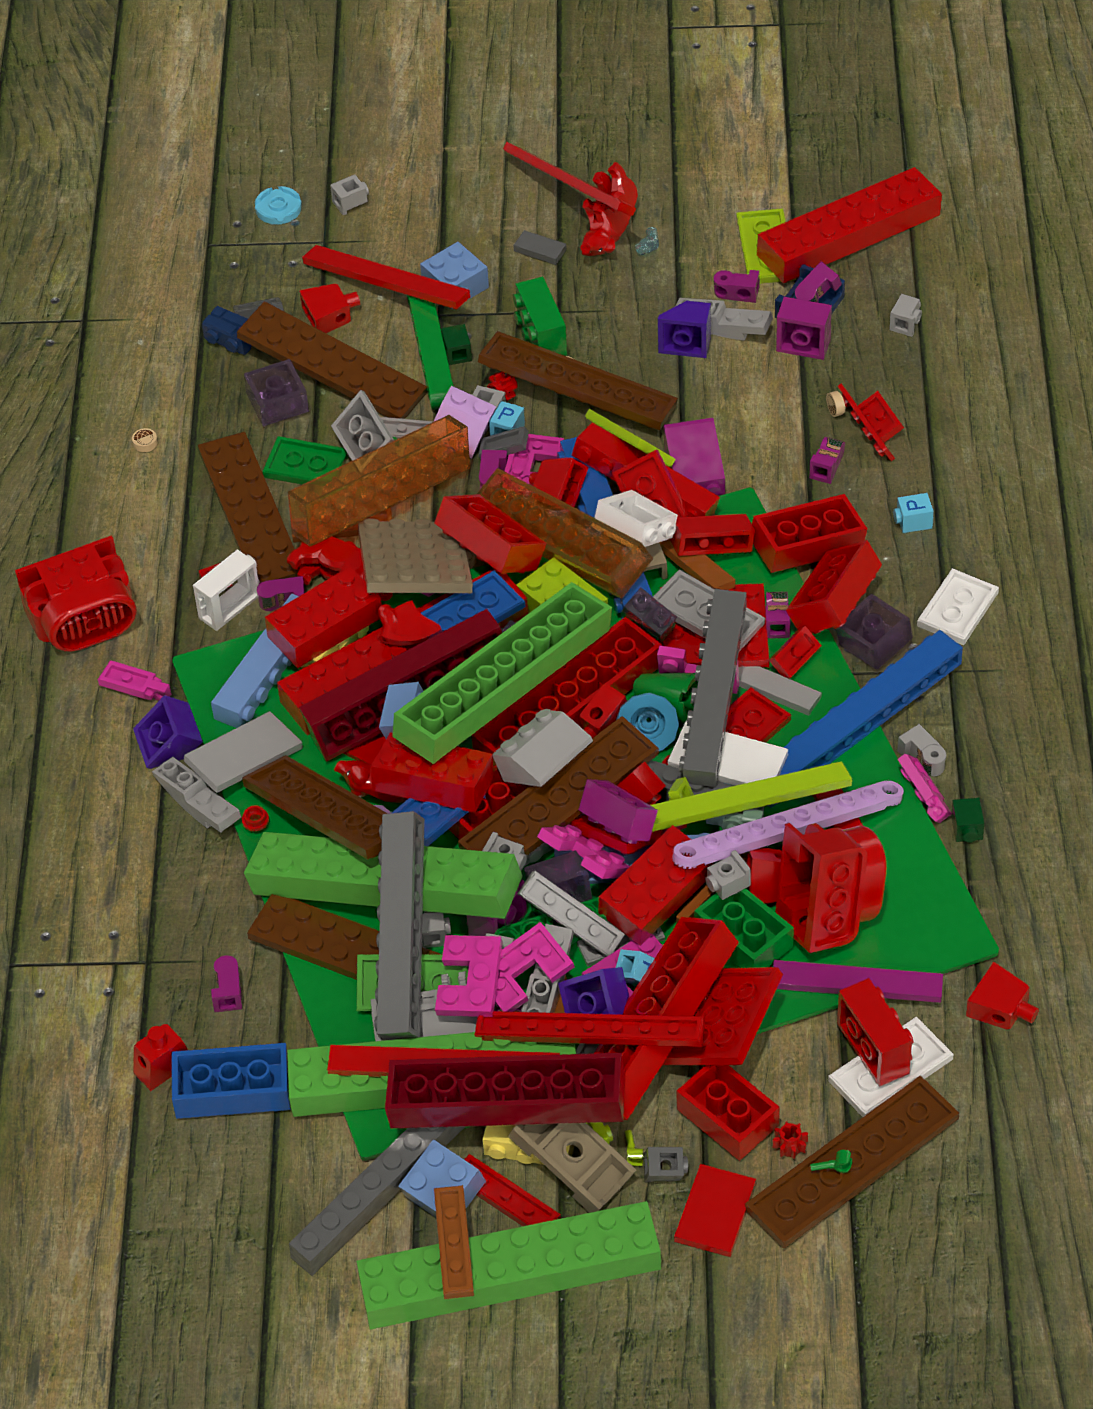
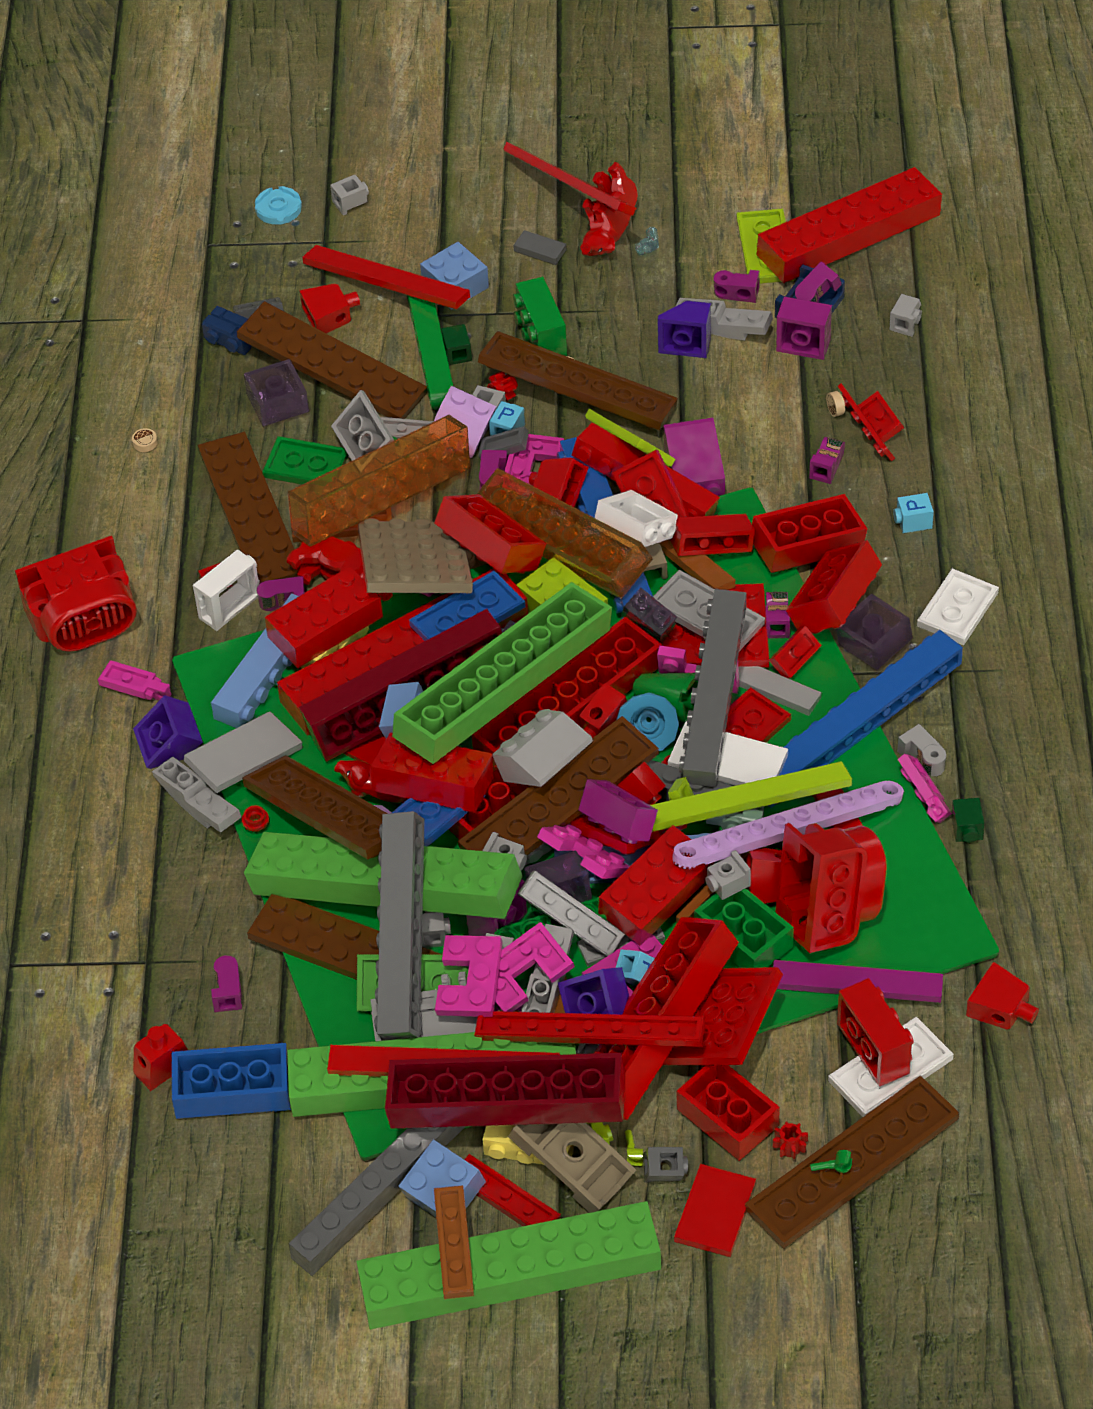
(405, 625): red arm -> none

